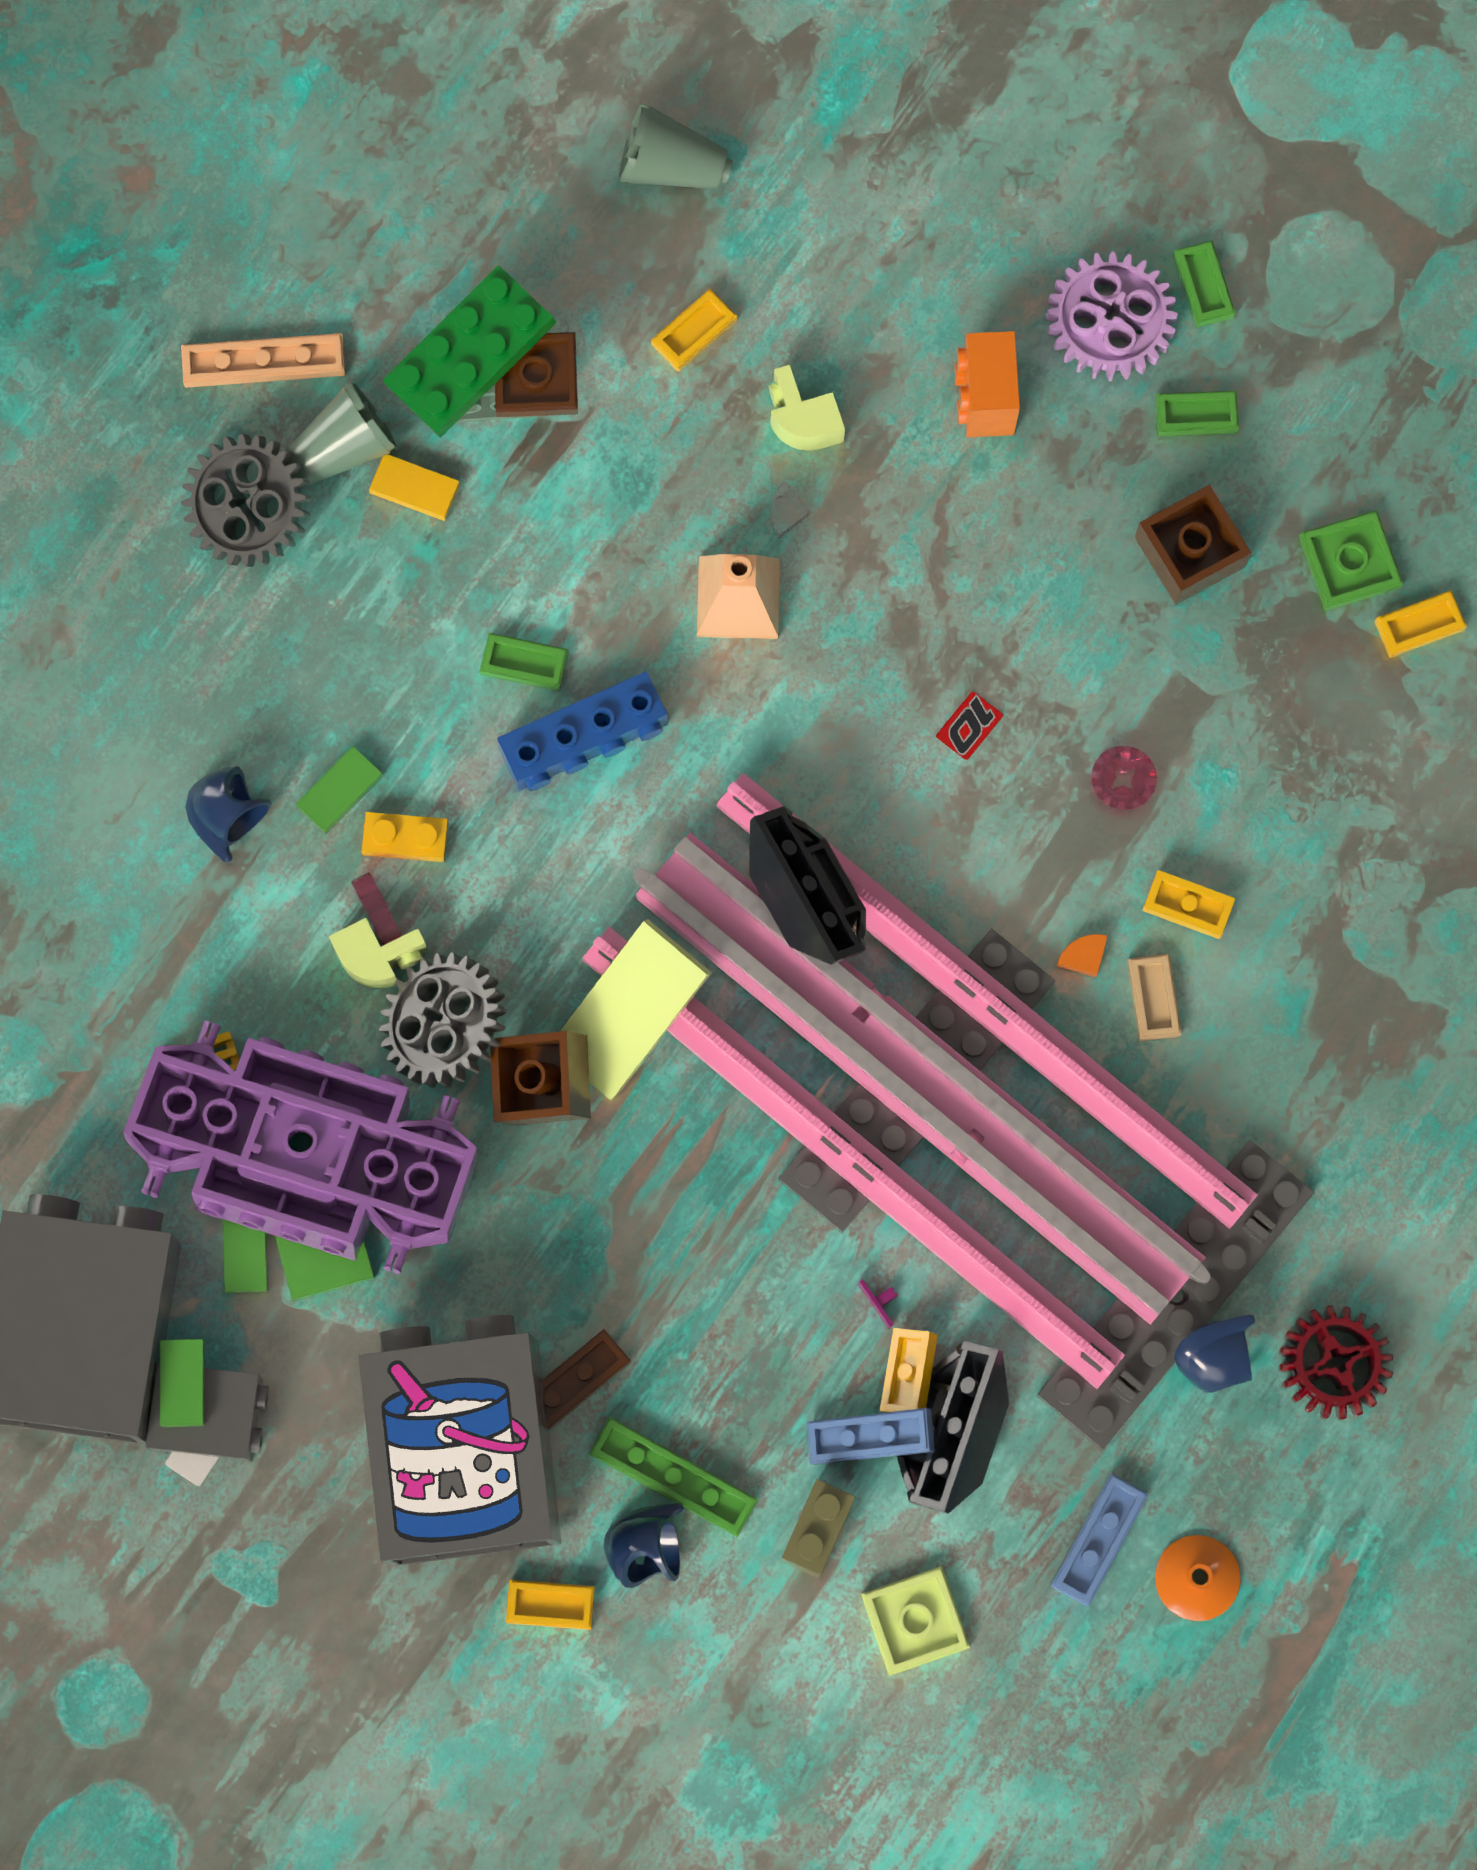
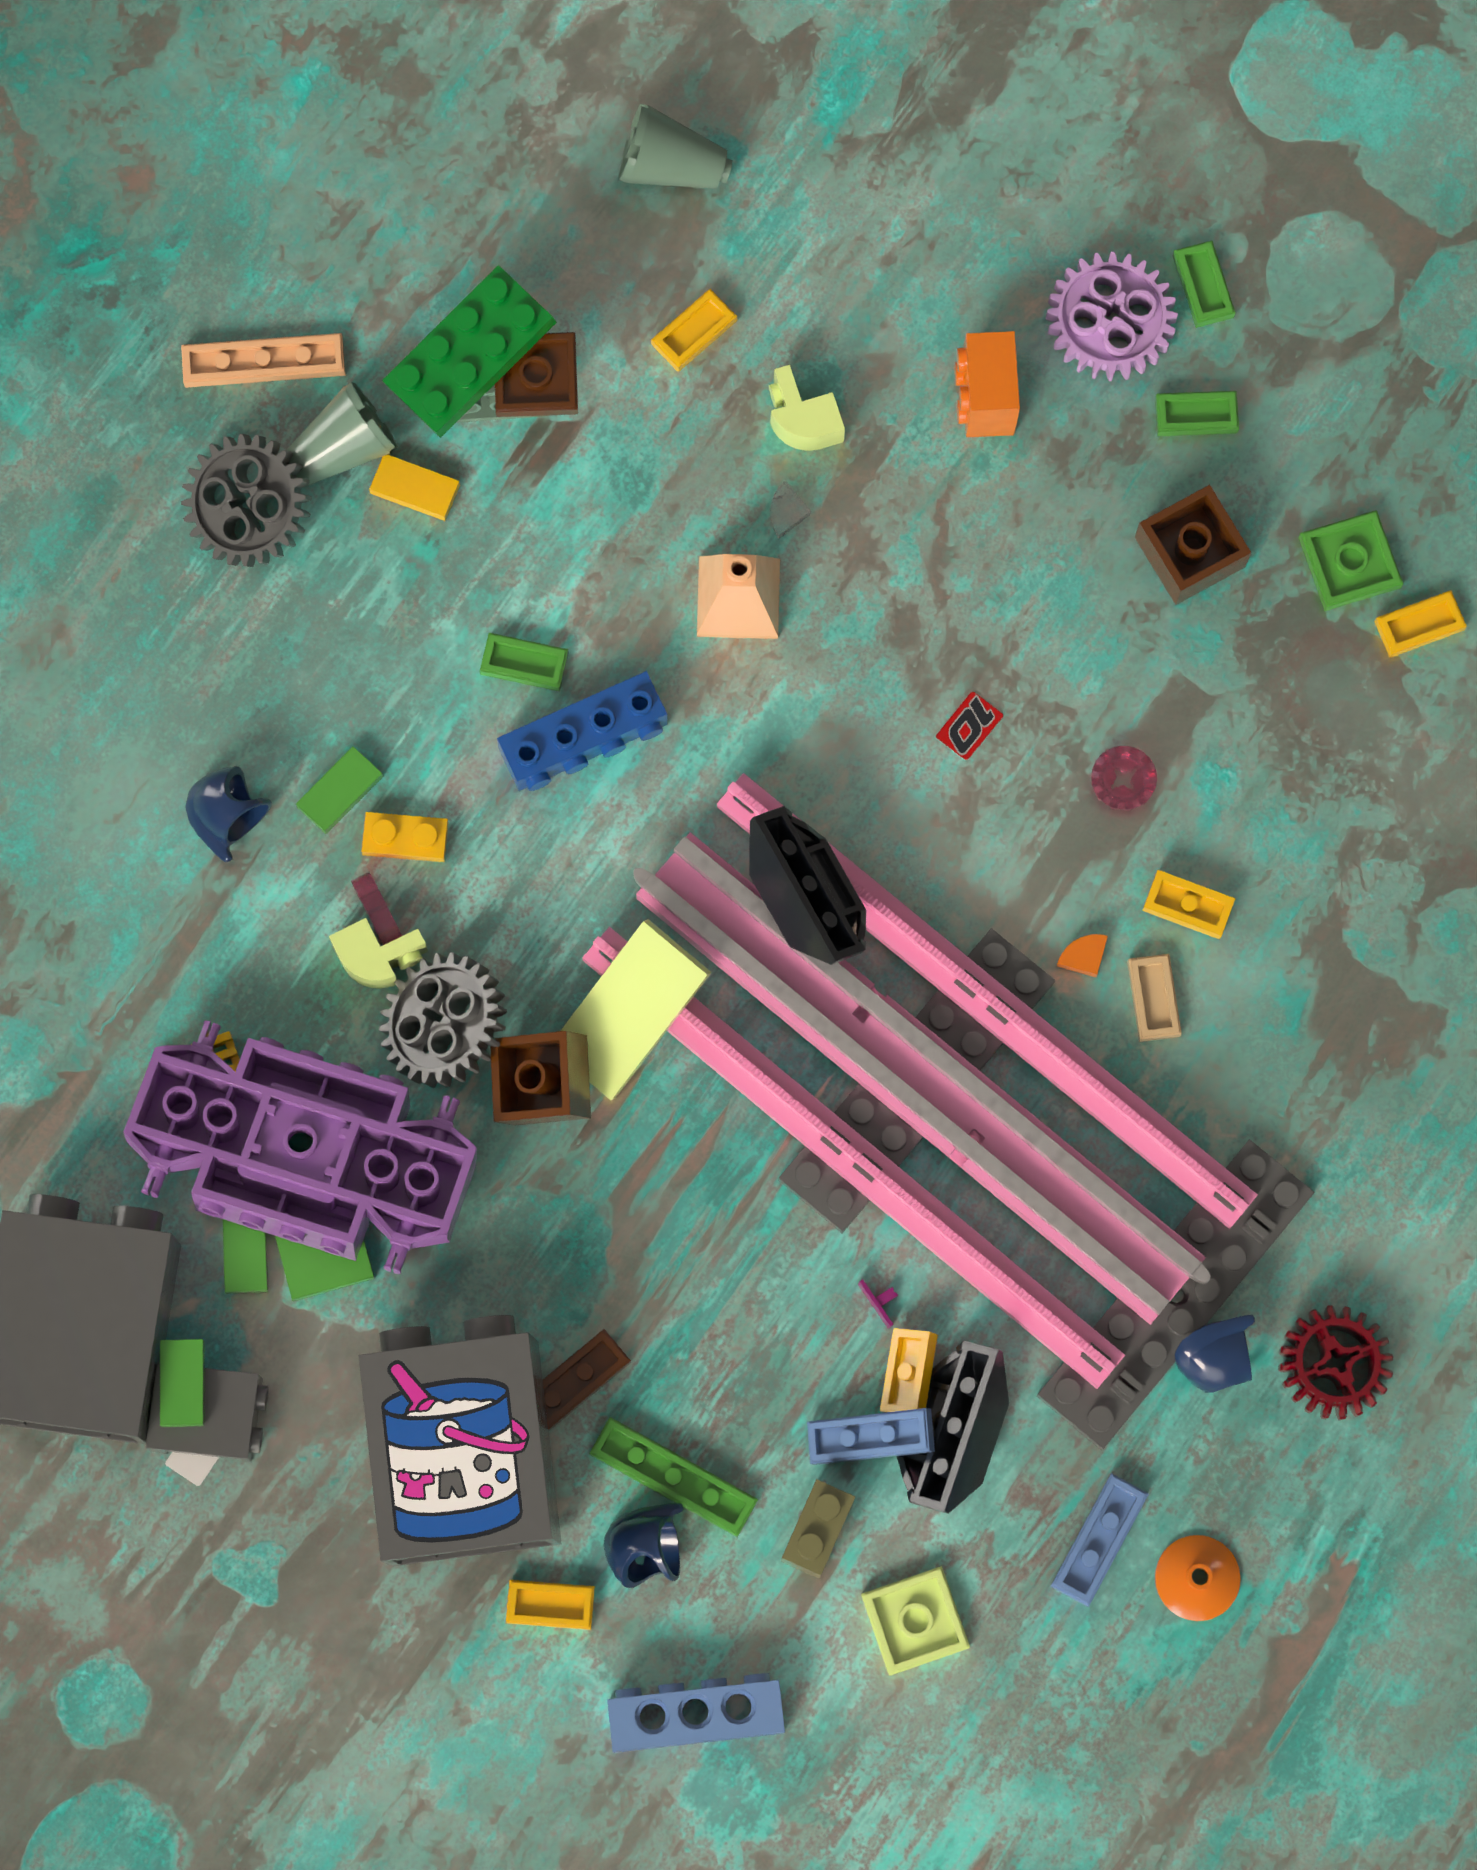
(631, 1735): none -> medium blue brick

